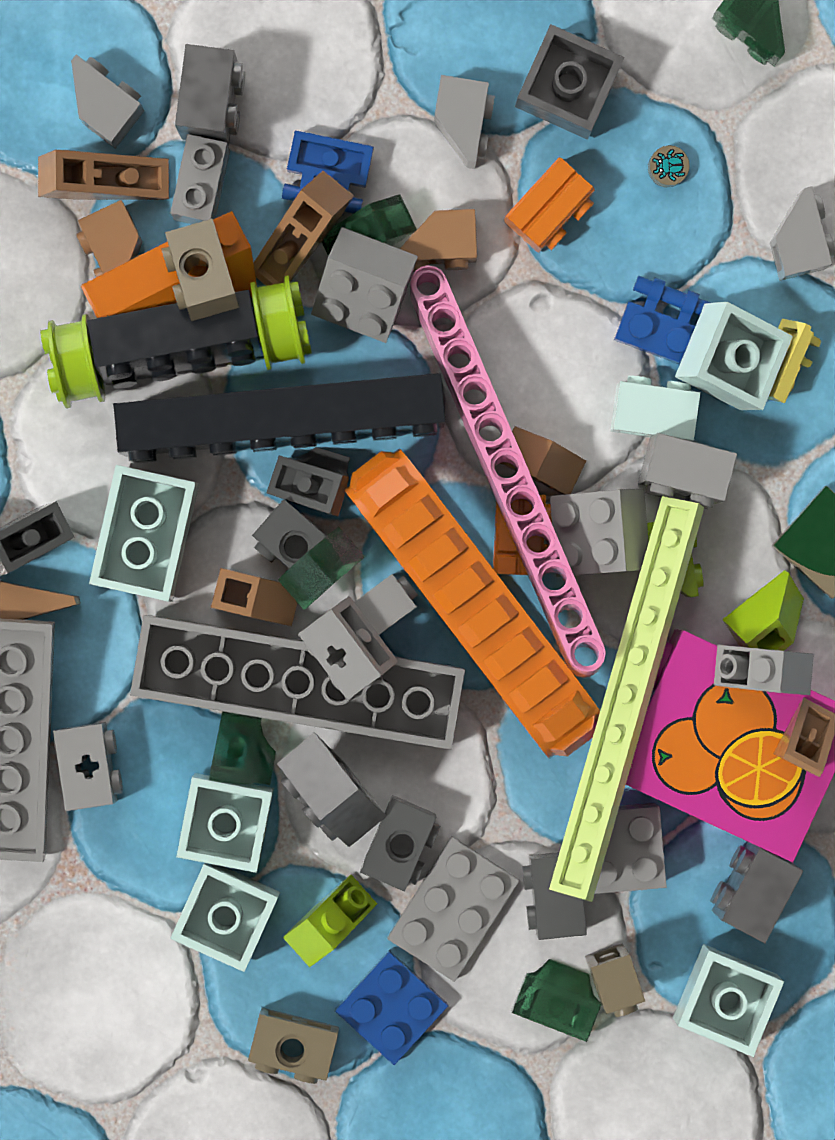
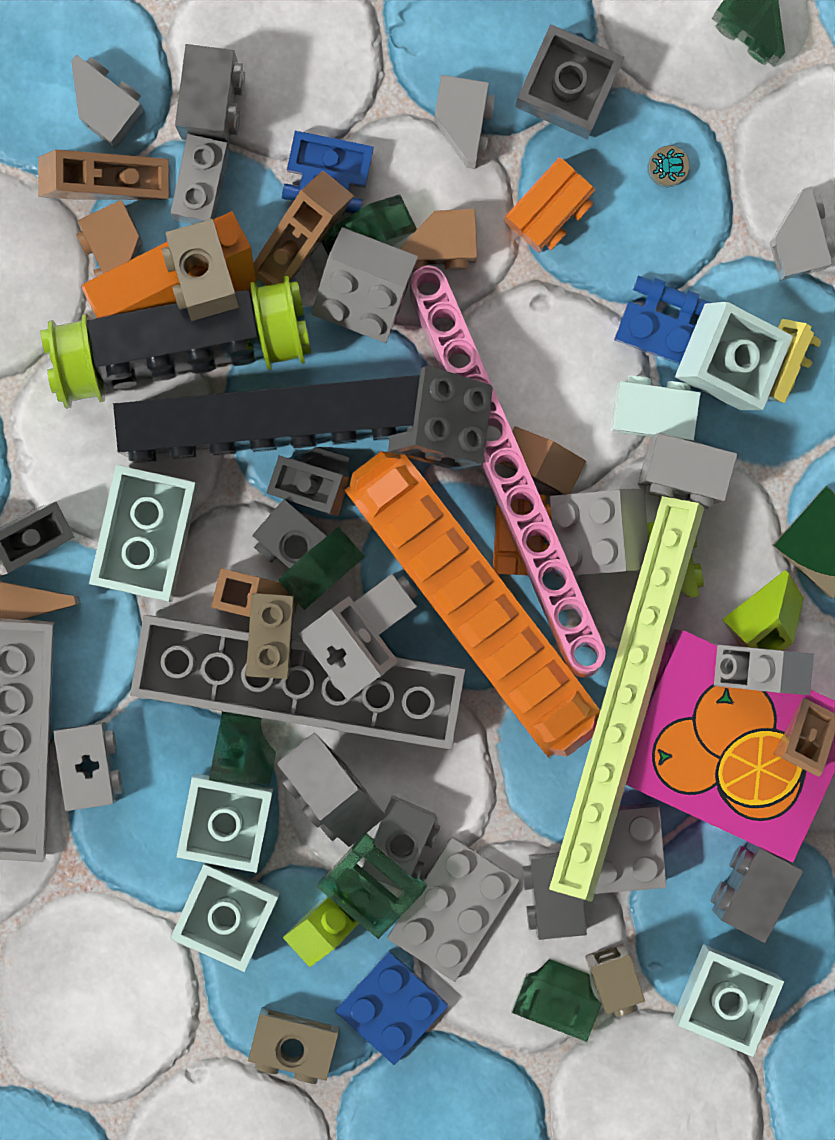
(270, 636): none -> dark tan brick
(363, 895): none -> clear green plate
(447, 421): none -> dark grey bracket

